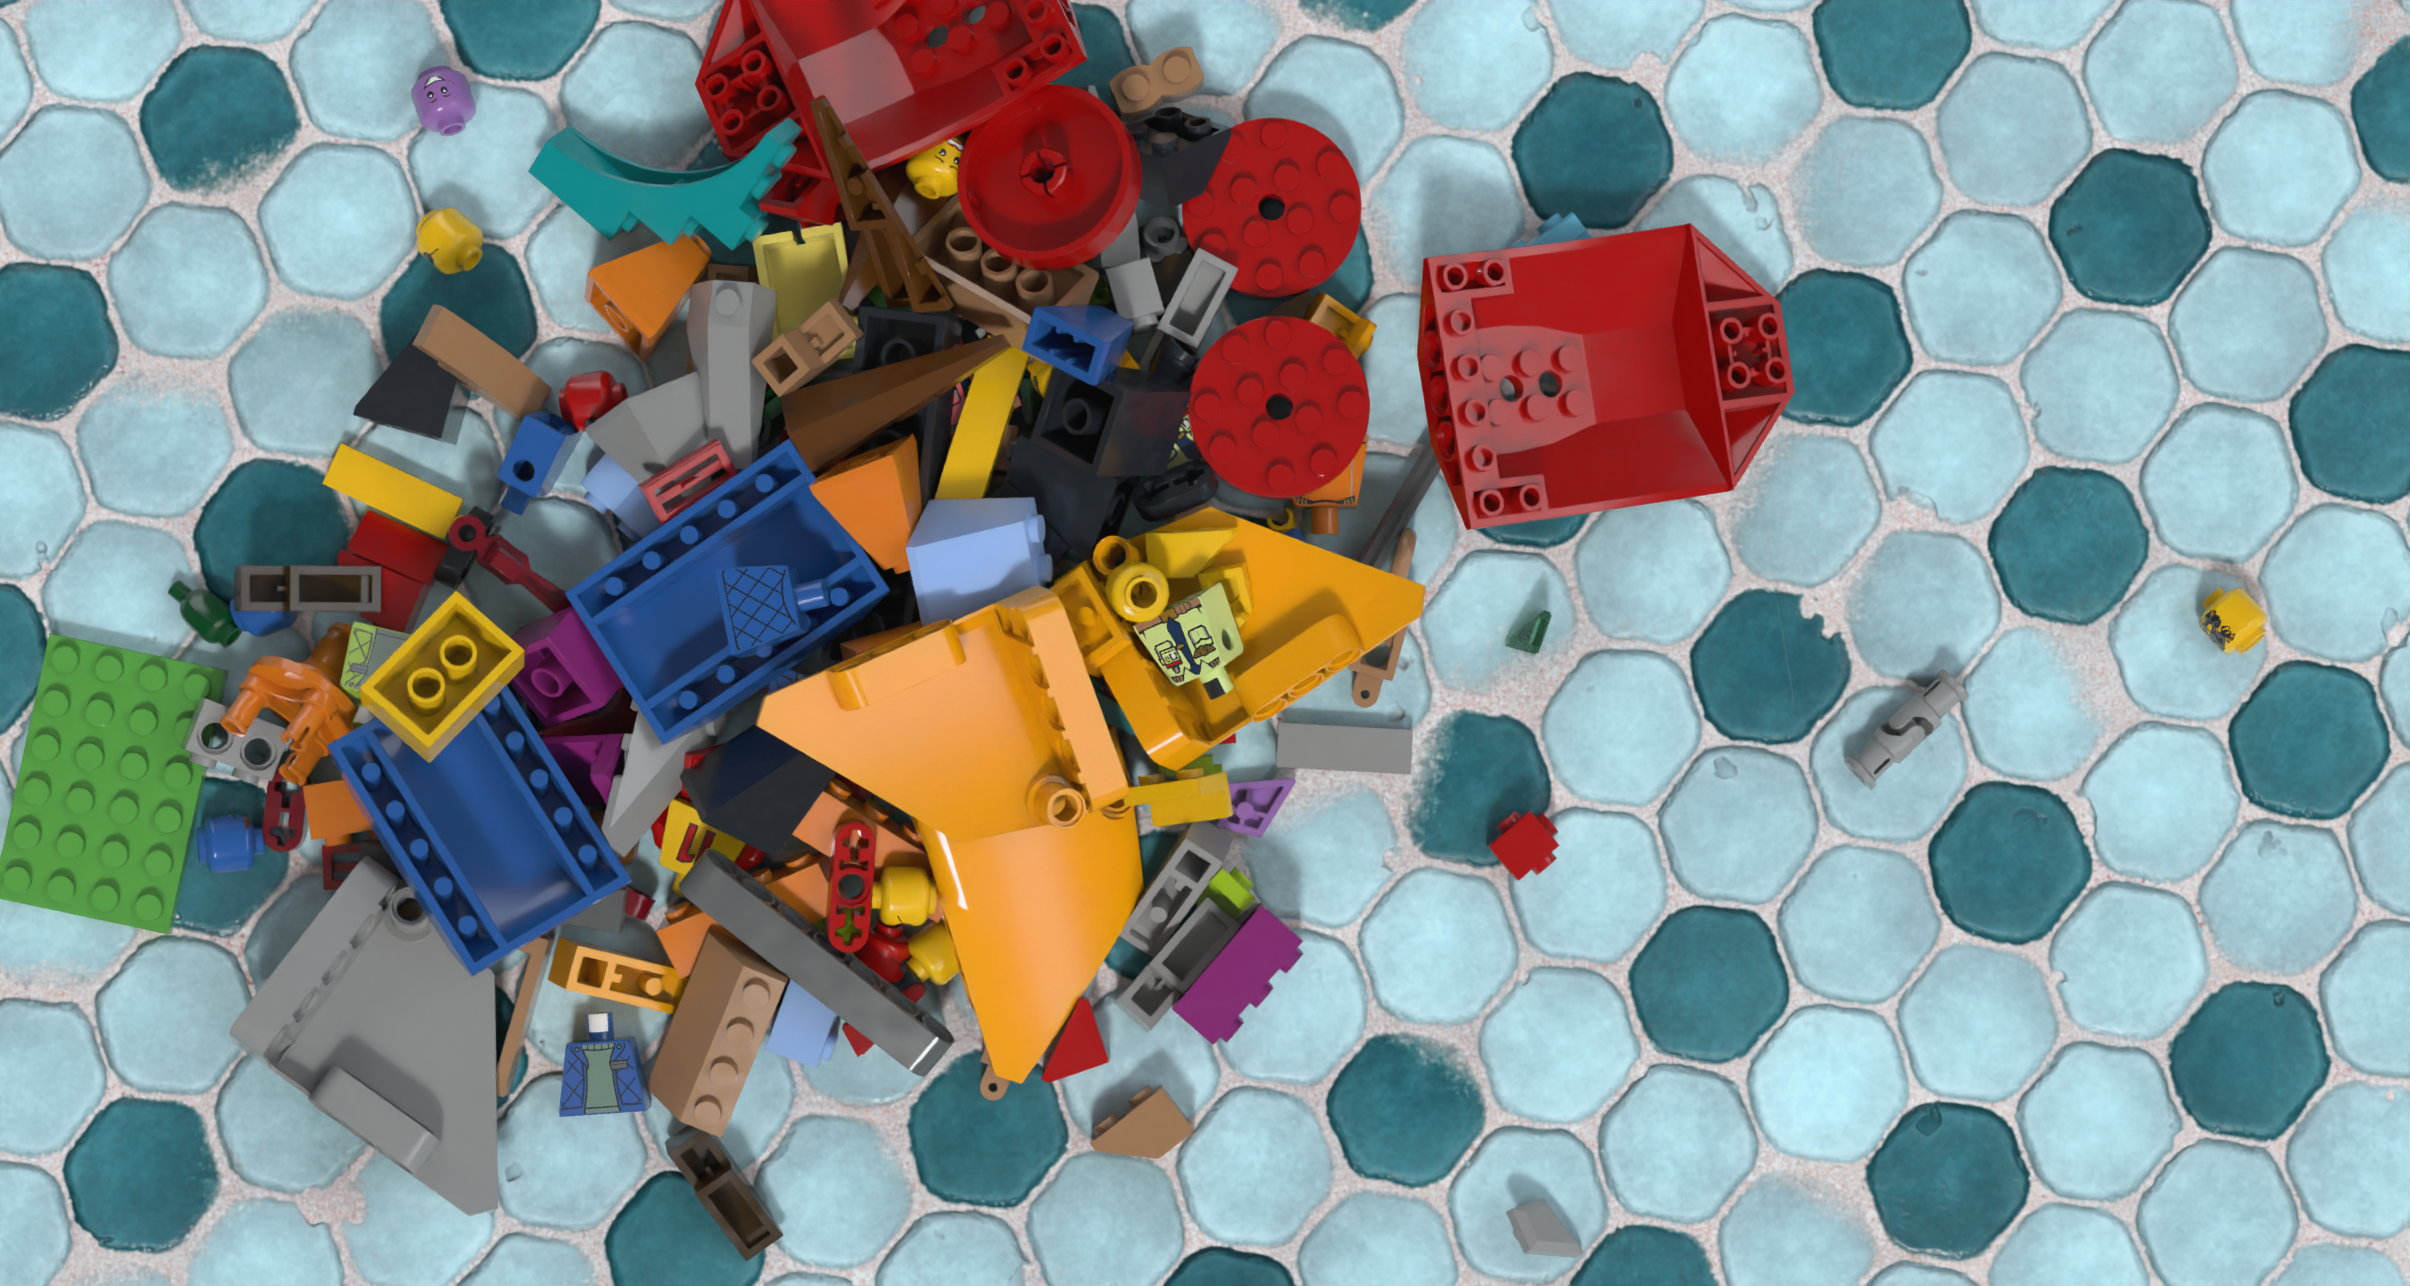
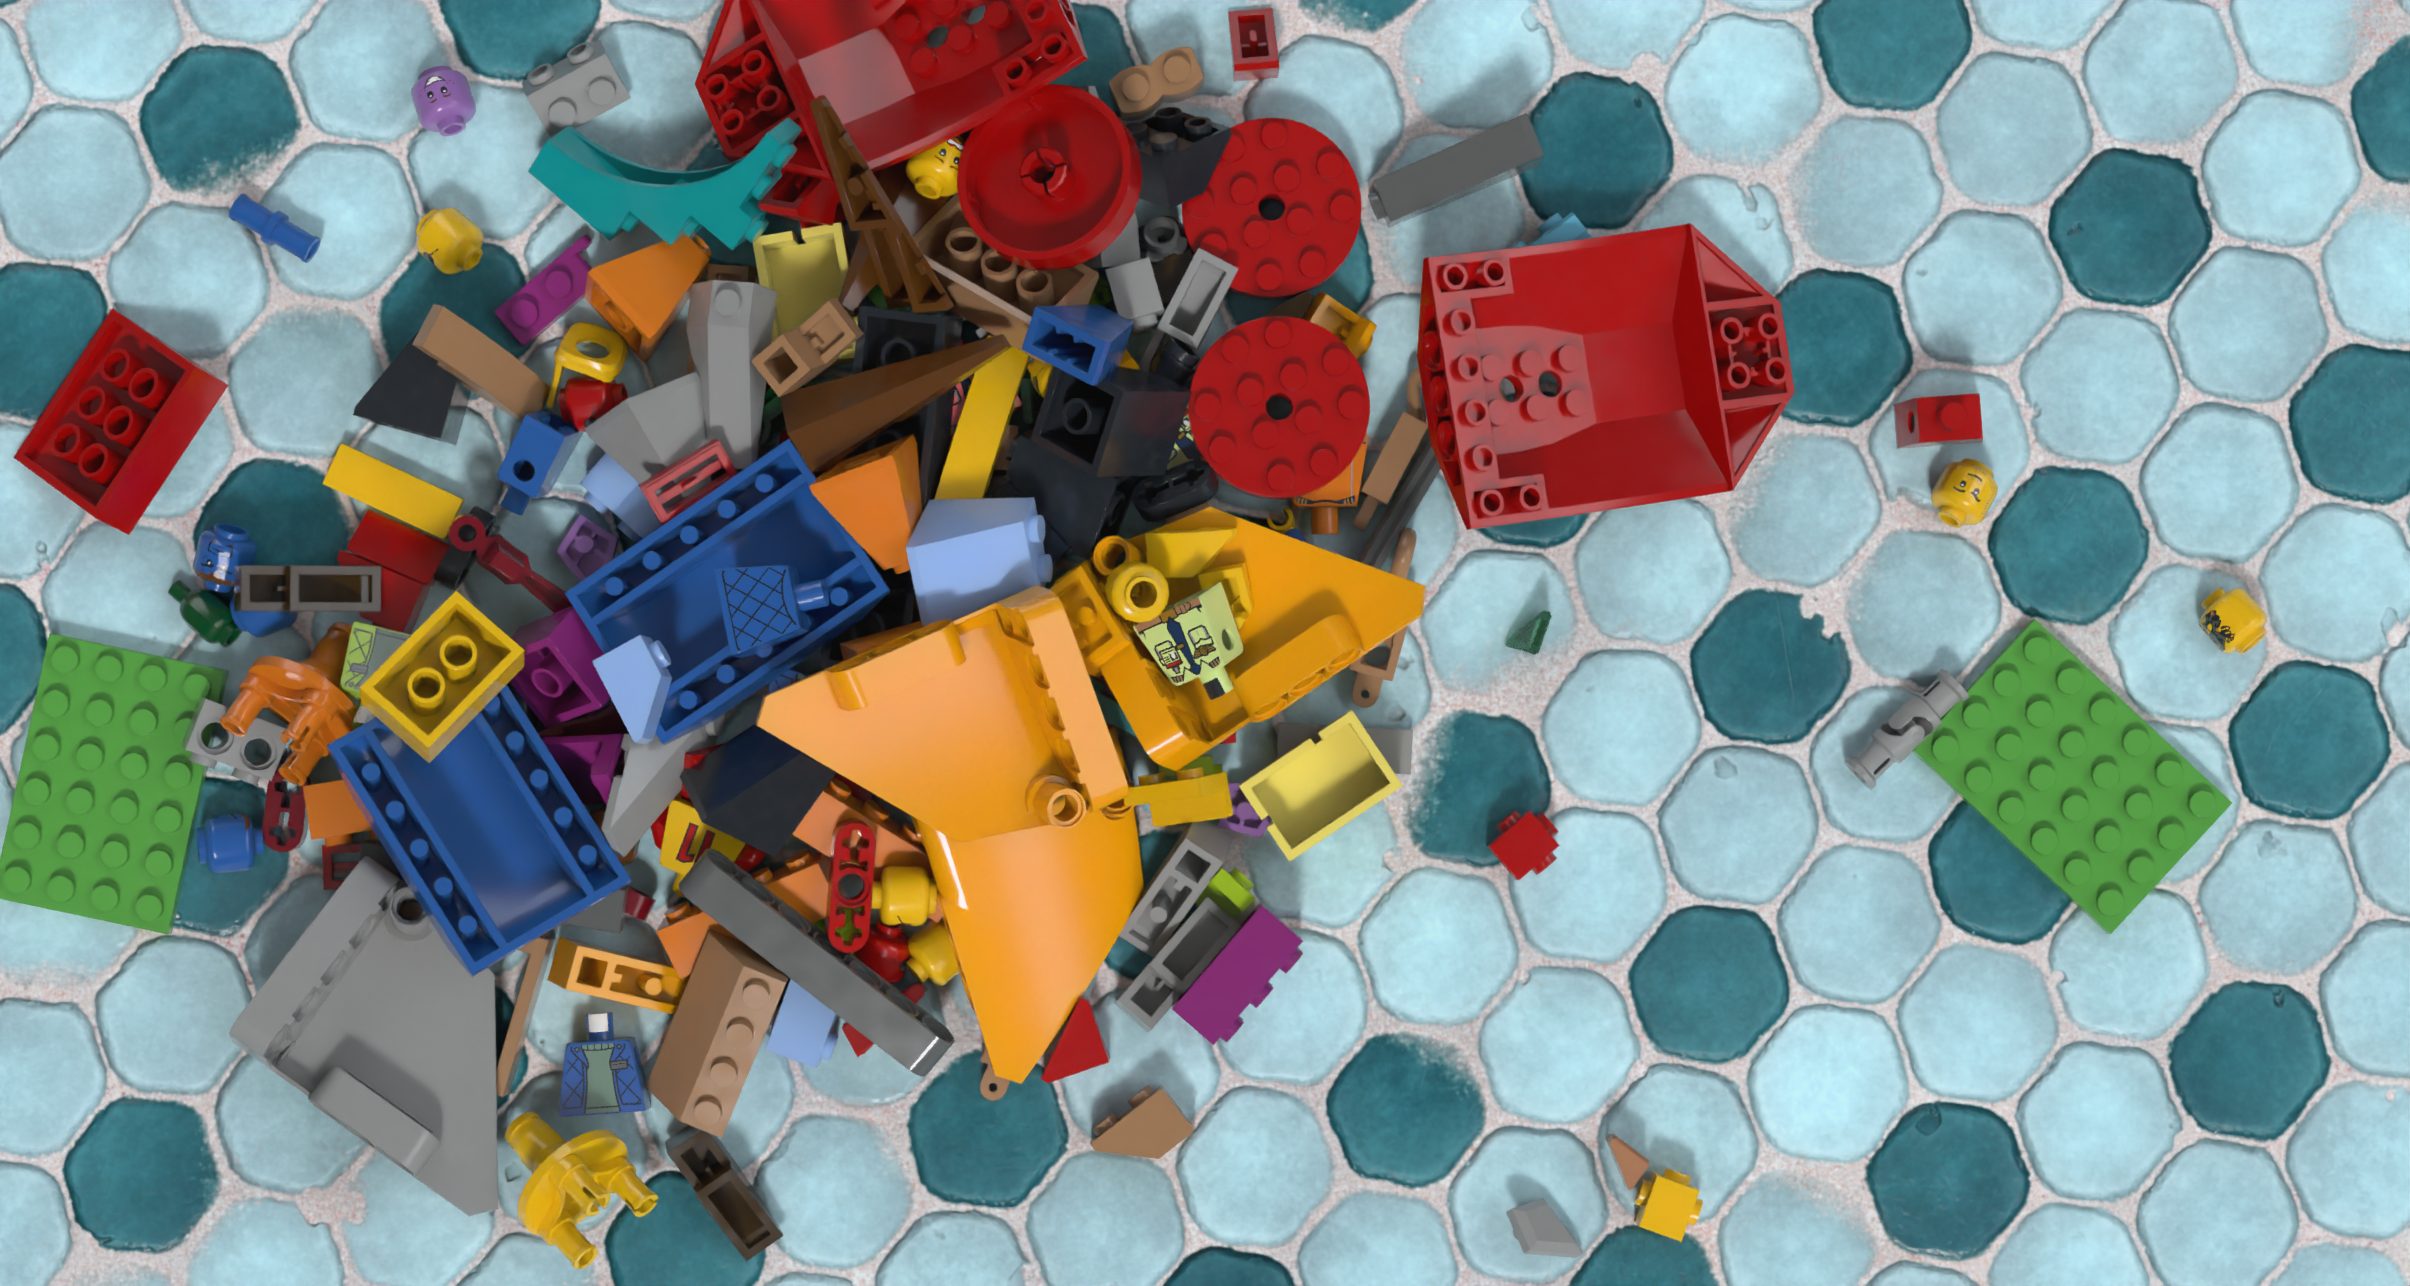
(120, 422): none -> red slope
(220, 551): none -> blue head
(274, 228): none -> blue pin
(547, 294): none -> magenta hinge
(569, 357): none -> yellow piece
(572, 1182): none -> yellow piece
(575, 88): none -> light grey bracket
(587, 548): none -> medium lavender piece
(637, 684): none -> light blue slope
(1253, 44): none -> red slope
(1320, 785): none -> light yellow piece
(1395, 454): none -> medium nougat piece
(1457, 171): none -> dark grey slope
(1628, 1161): none -> nougat slope
(1667, 1204): none -> yellow brick
(1938, 421): none -> red torso
(1964, 493): none -> yellow head
(2072, 776): none -> bright green plate

